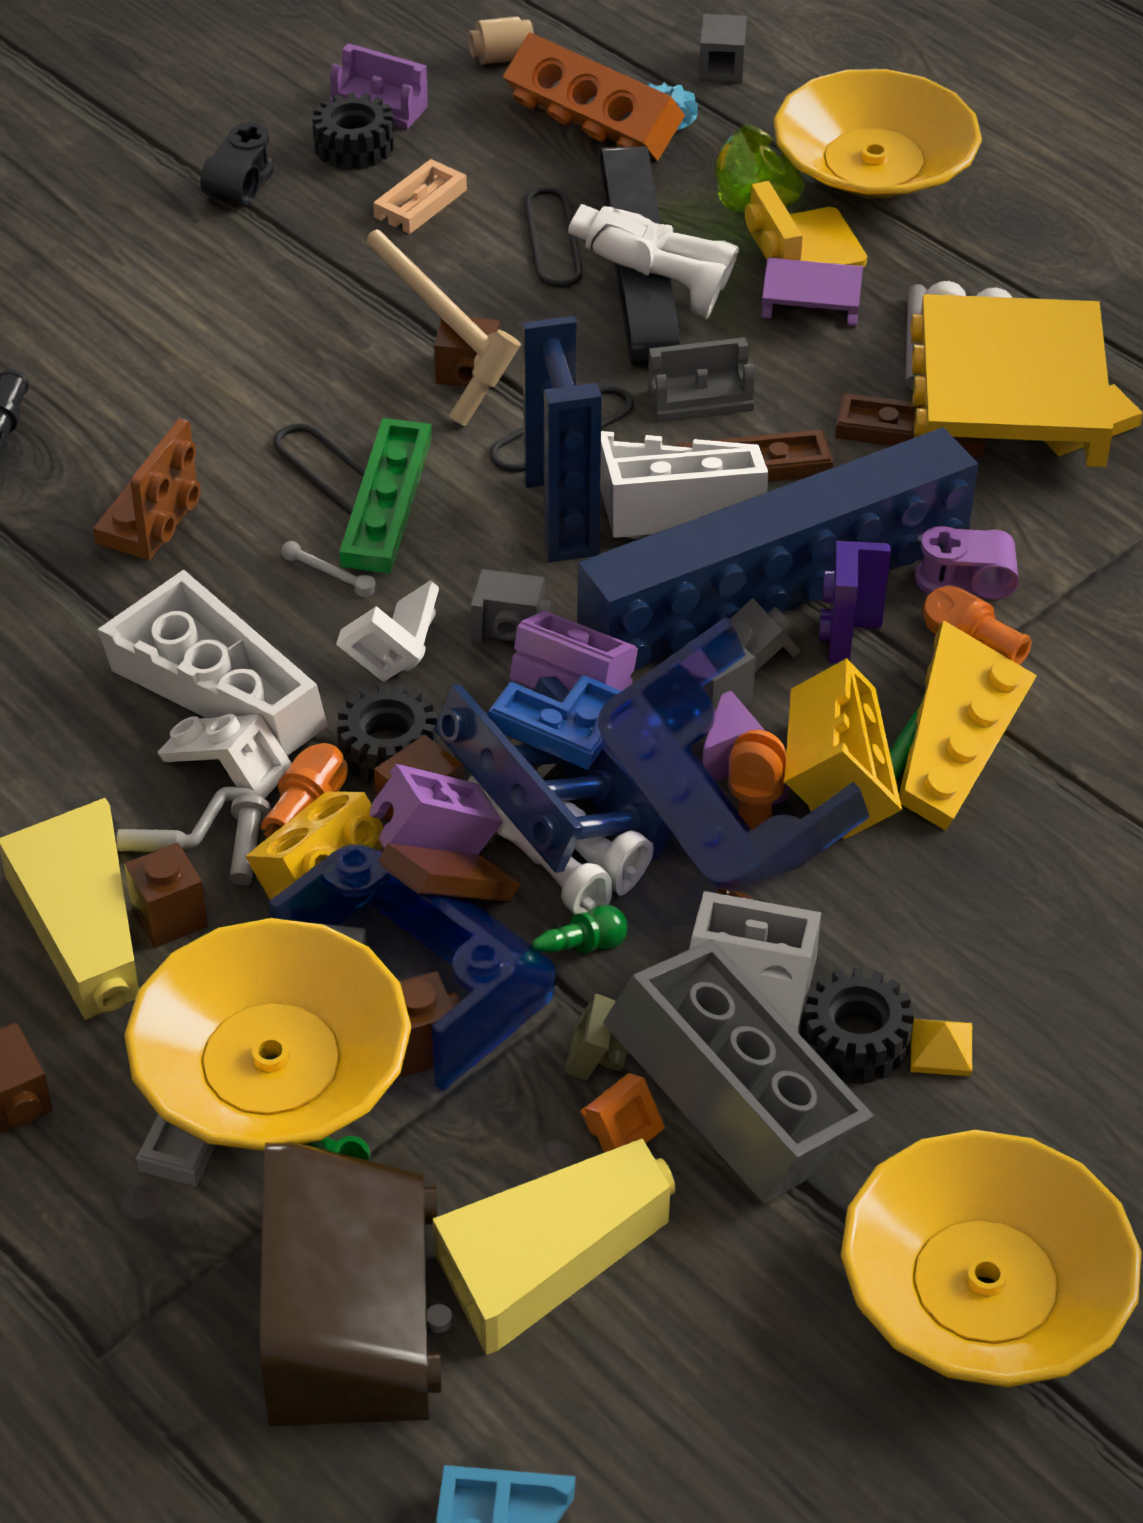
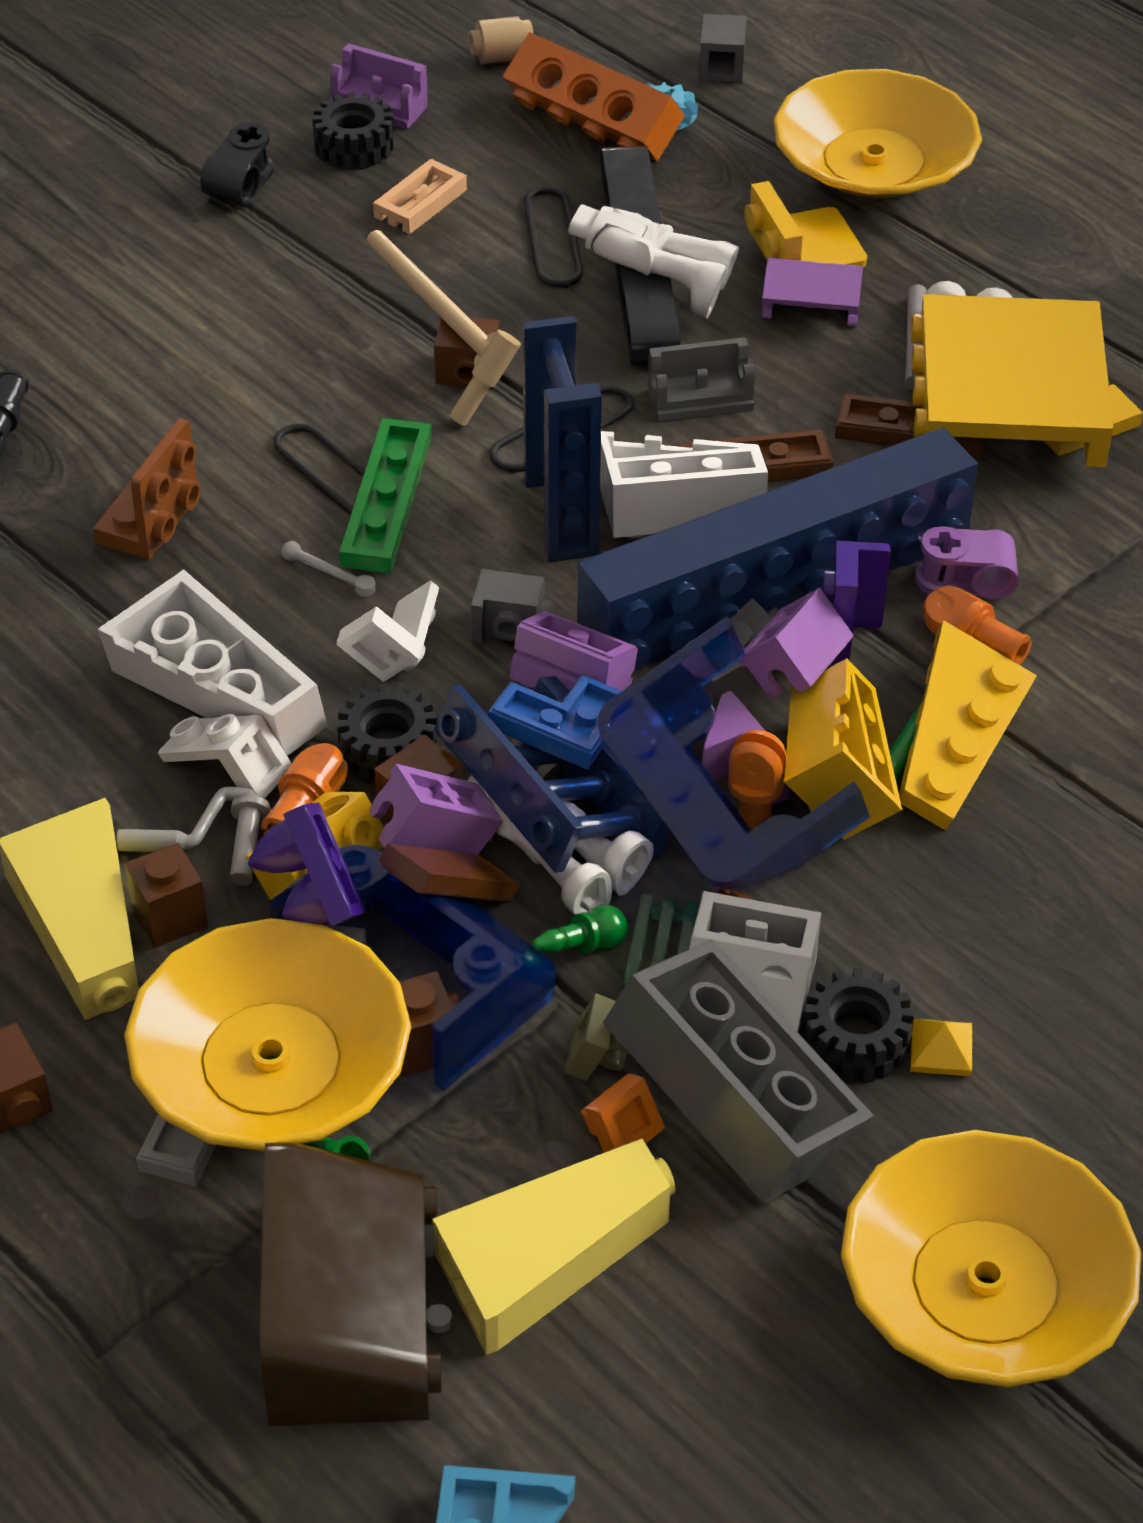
(308, 843): none -> dark purple tile
(666, 913): none -> clear green tile
(750, 160): clear neon green cylinder -> none
(798, 642): none -> medium lavender hinge

